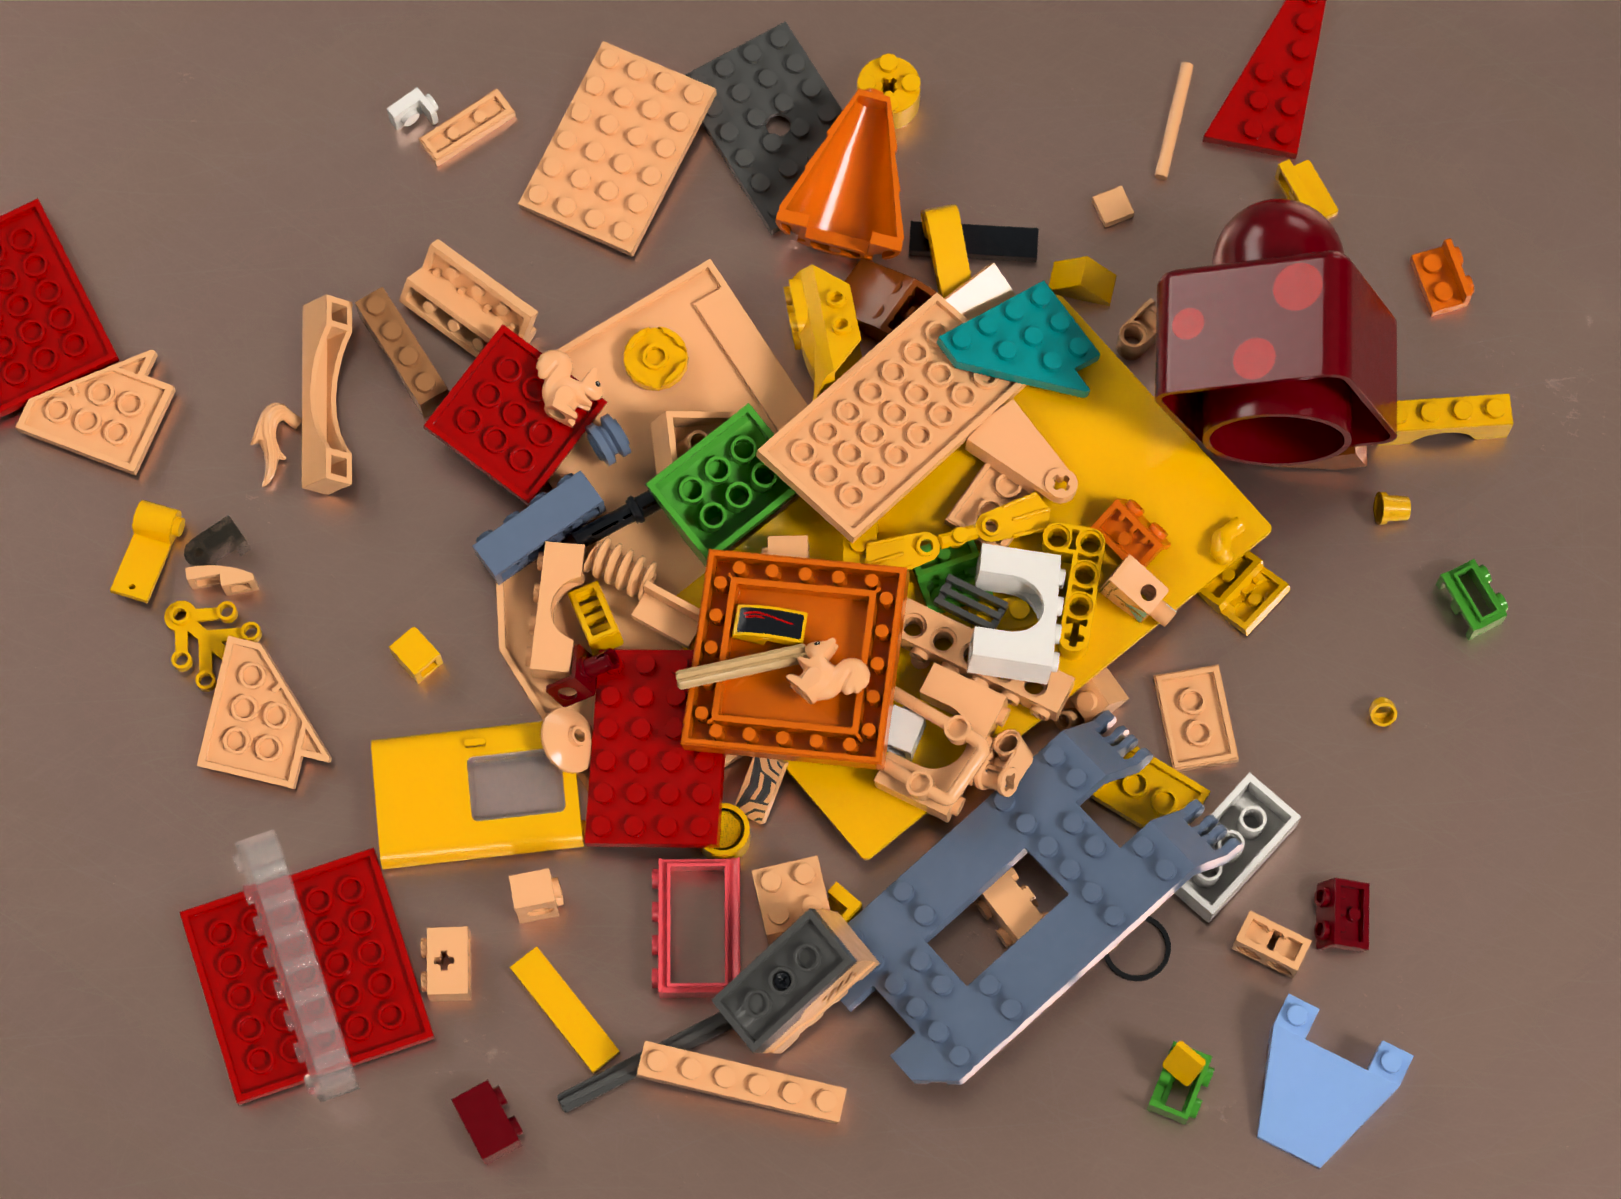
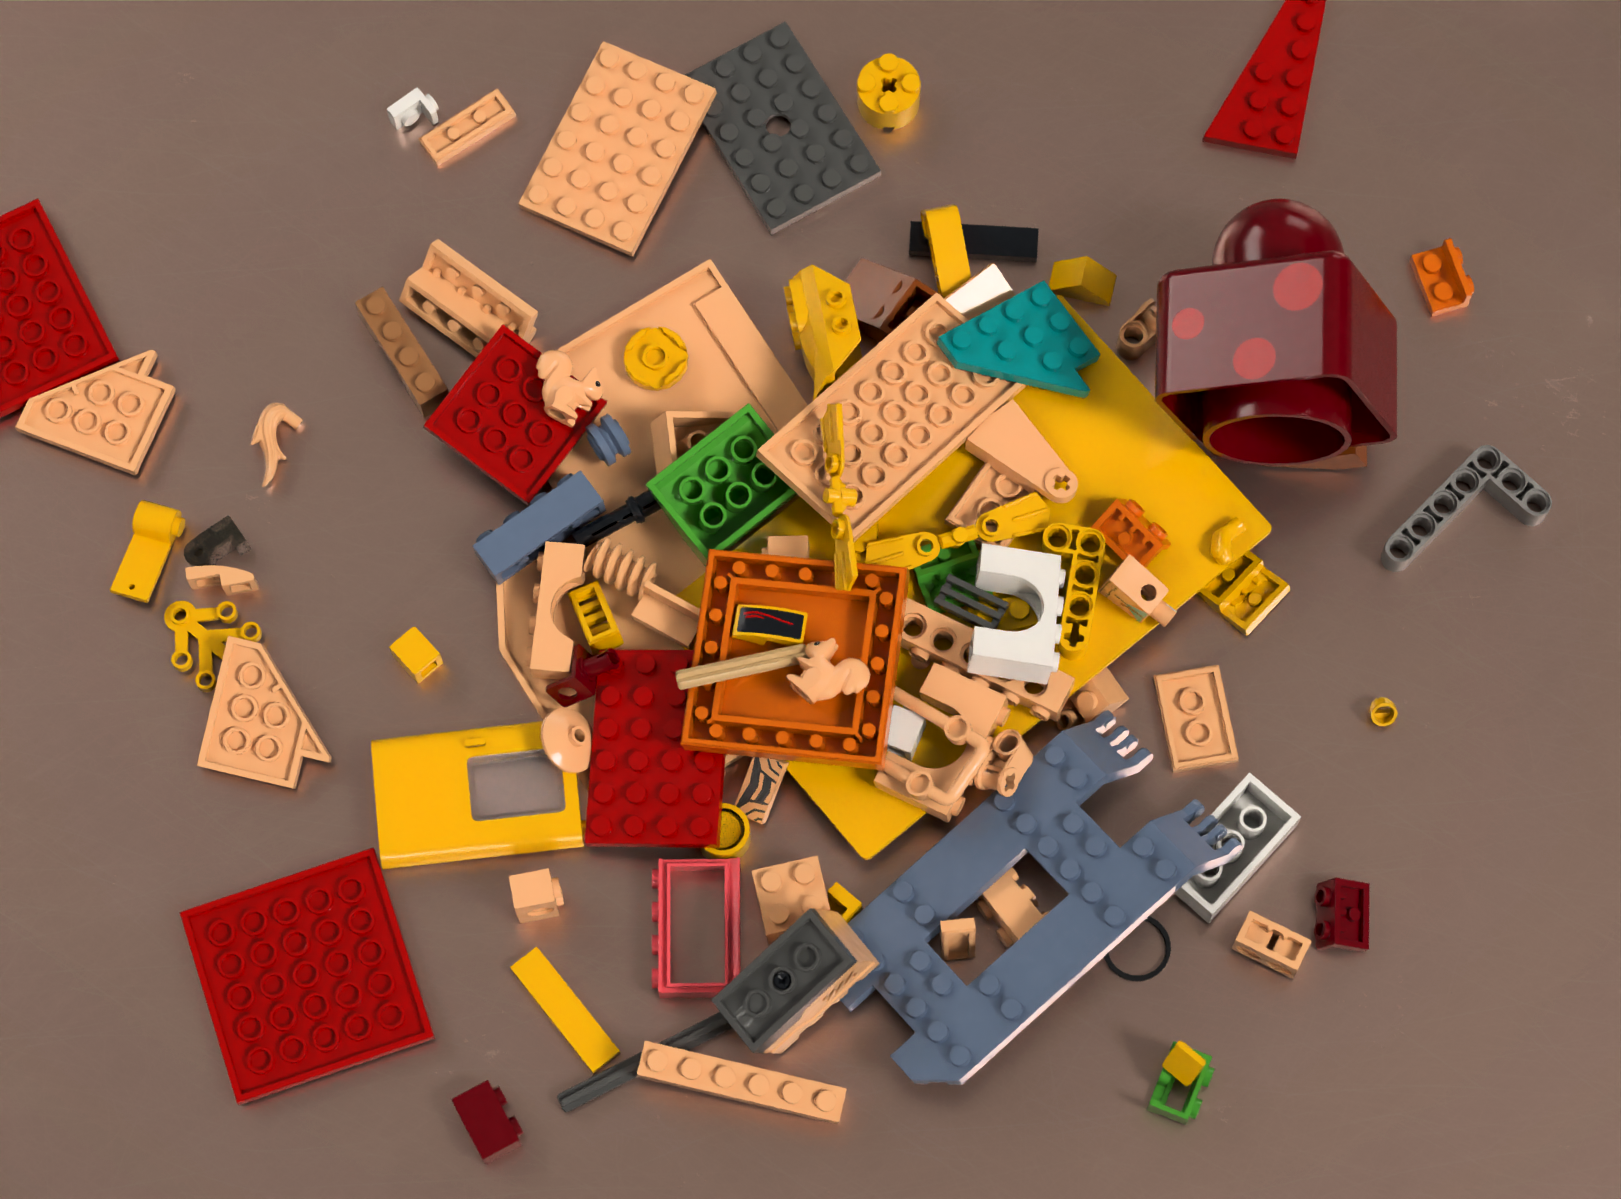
(297, 966): clear brick -> none
(324, 340): light nougat arch -> none
(456, 981): light nougat brick -> none
(839, 497): none -> yellow piece
(850, 186): orange cone -> none
(957, 939): none -> light nougat tile
(1113, 206): light nougat tile -> none
(1150, 793): yellow plate -> none
(1174, 121): light nougat bar -> none
(1304, 185): yellow panel -> none
(1314, 1096): light blue wedge -> none
(1391, 508): yellow piece -> none
(1457, 500): none -> light grey beam
(1464, 604): bright green window -> none
(1472, 415): yellow arch -> none

